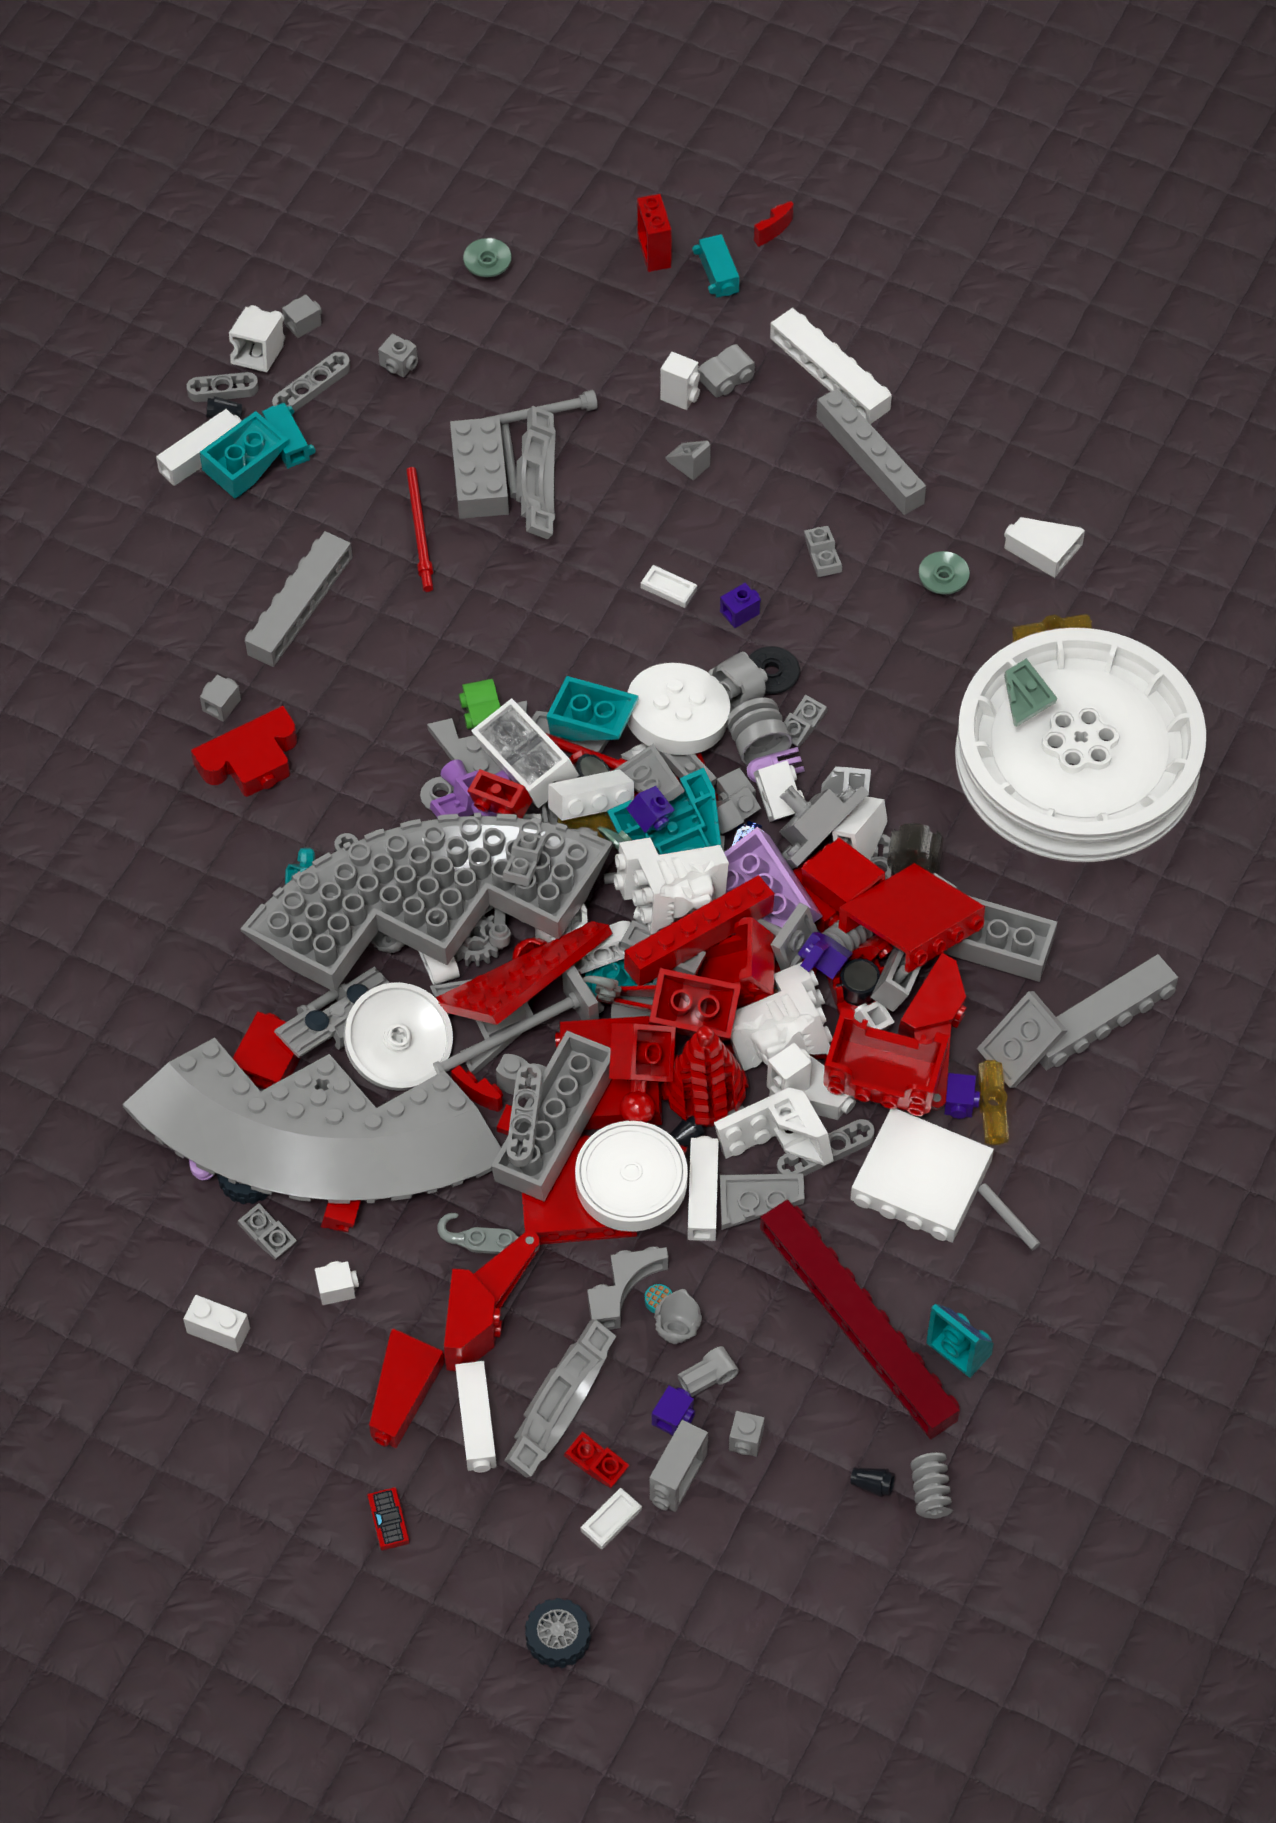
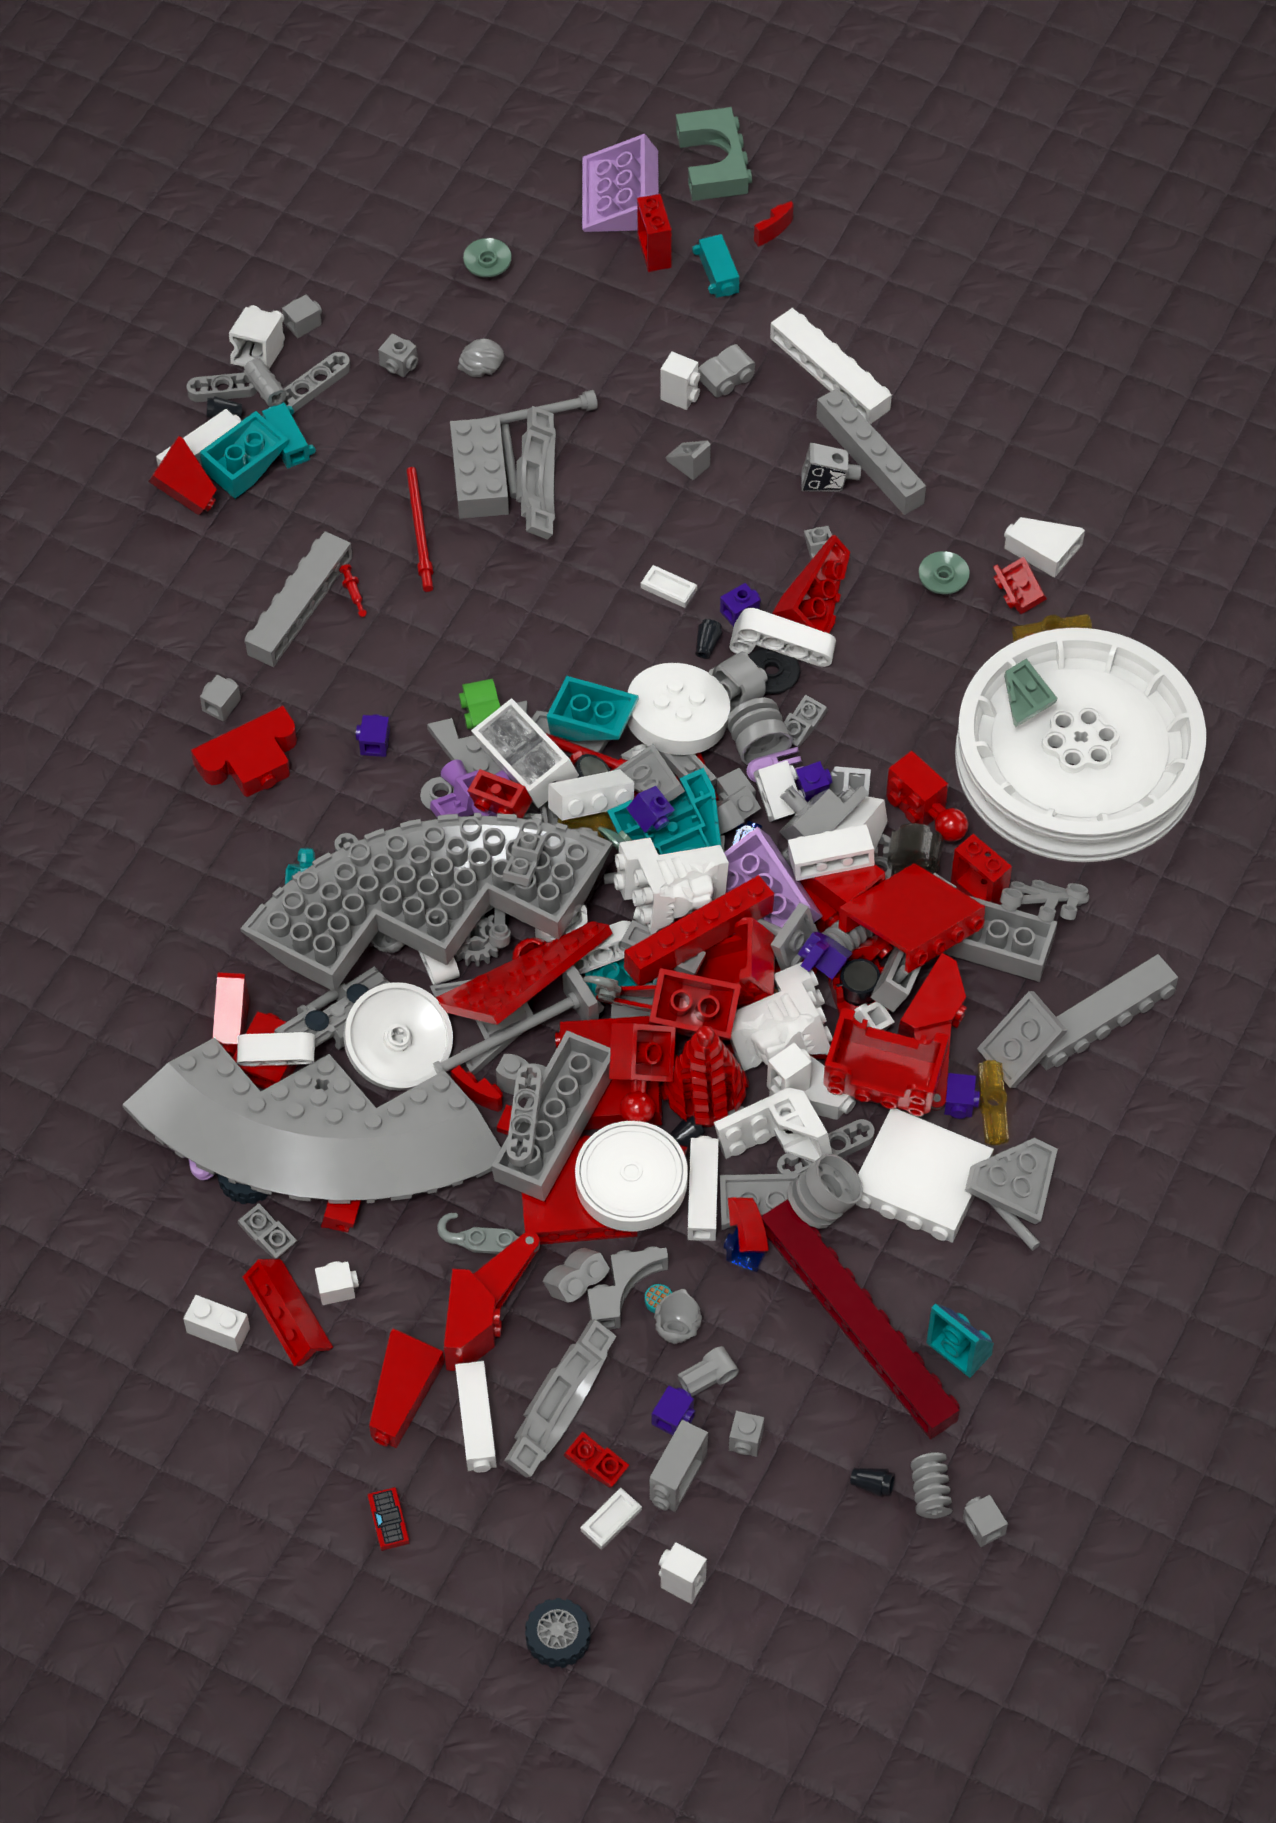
(184, 478): none -> red slope
(230, 1010): none -> slope
(264, 382): none -> light grey axle
(276, 1049): none -> white beam
(286, 1310): none -> red panel
(351, 584): none -> red piece
(373, 735): none -> dark purple brick
(481, 358): none -> light grey hair
(579, 1271): none -> light grey brick
(615, 181): none -> lavender slope
(682, 1572): none -> white brick
(707, 637): none -> black cone
(719, 129): none -> sand green arch
(748, 1260): none -> clear blue bracket
(751, 1229): none -> red slope
(782, 636): none -> white beam
(813, 780): none -> dark purple brick
(815, 591): none -> red wedge
(825, 1191): none -> light grey wheel
(827, 469): none -> light grey torso
(831, 852): none -> white brick
(923, 797): none -> red brick
(978, 874): none -> red window
(984, 1520): none -> light grey brick
(1015, 1179): none -> light grey plate
(1020, 585): none -> bracket
(1042, 892): none -> light grey plant

